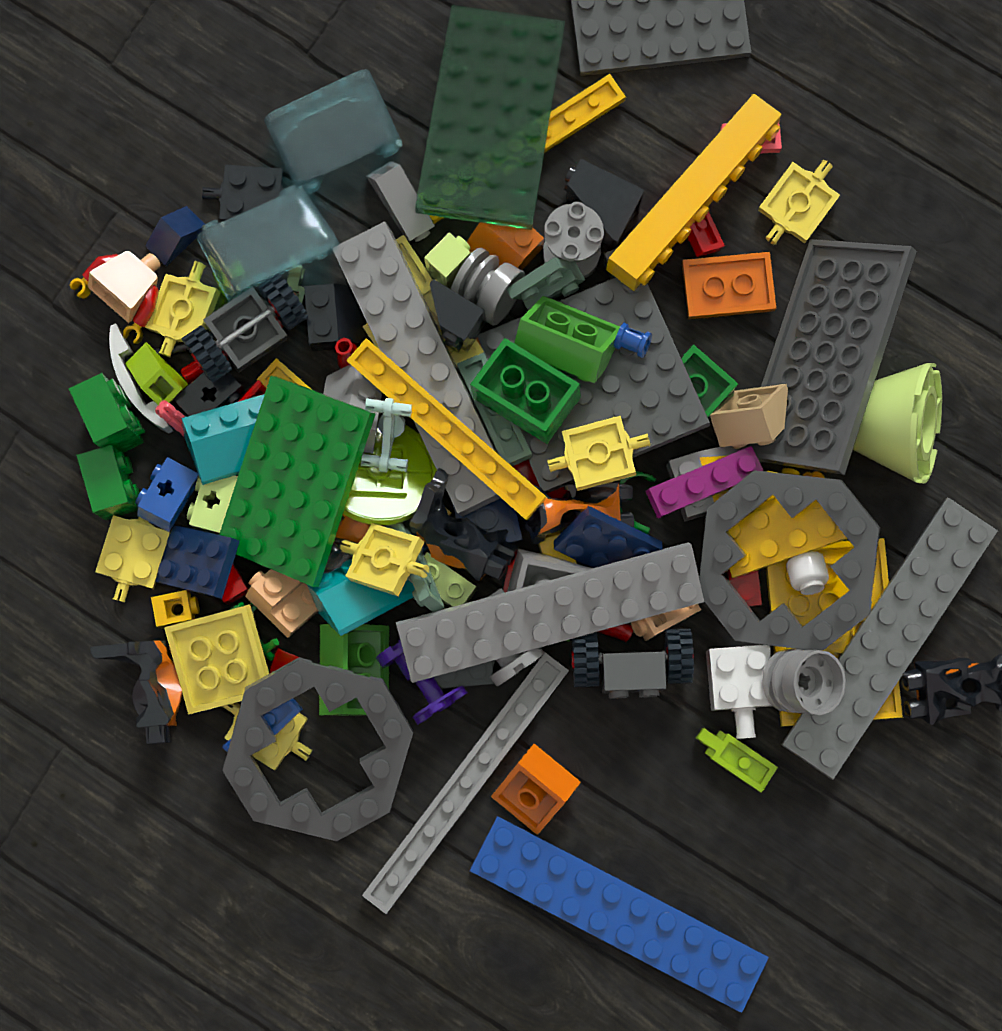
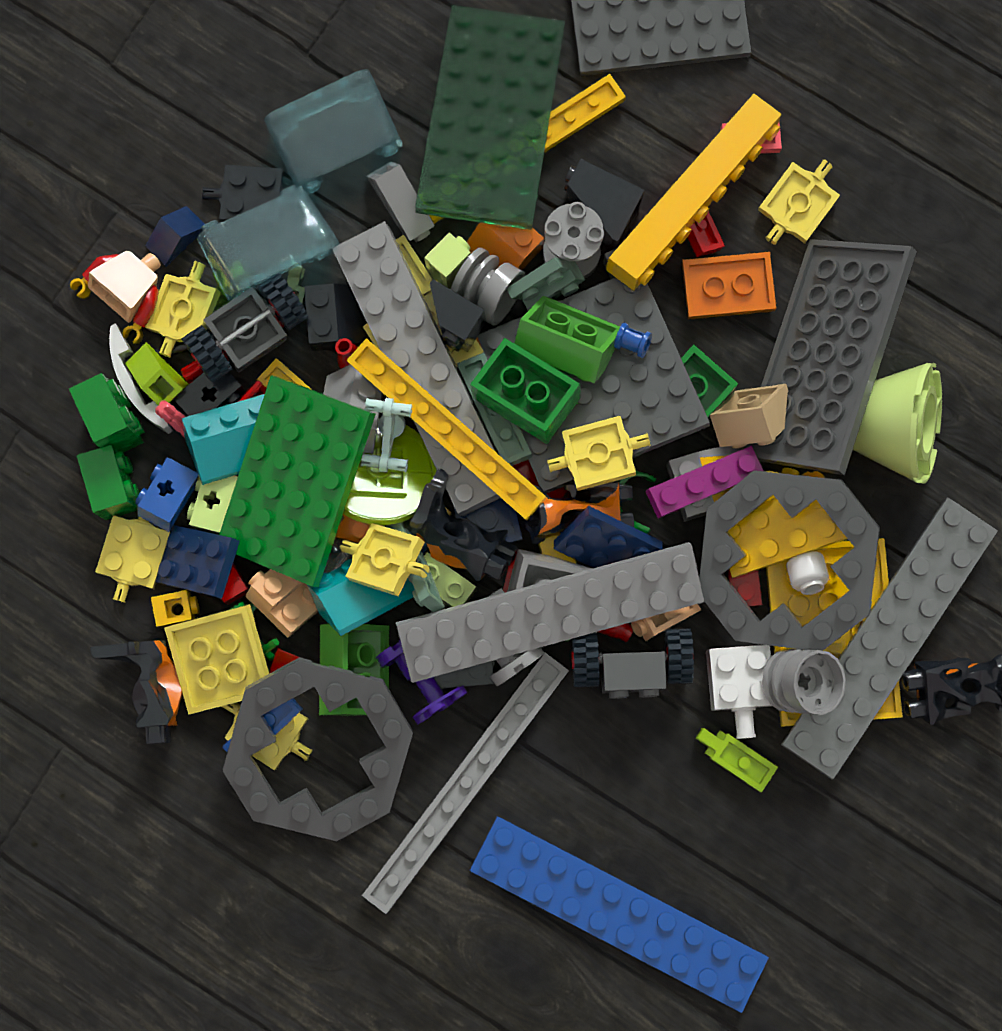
(535, 789): orange slope -> none

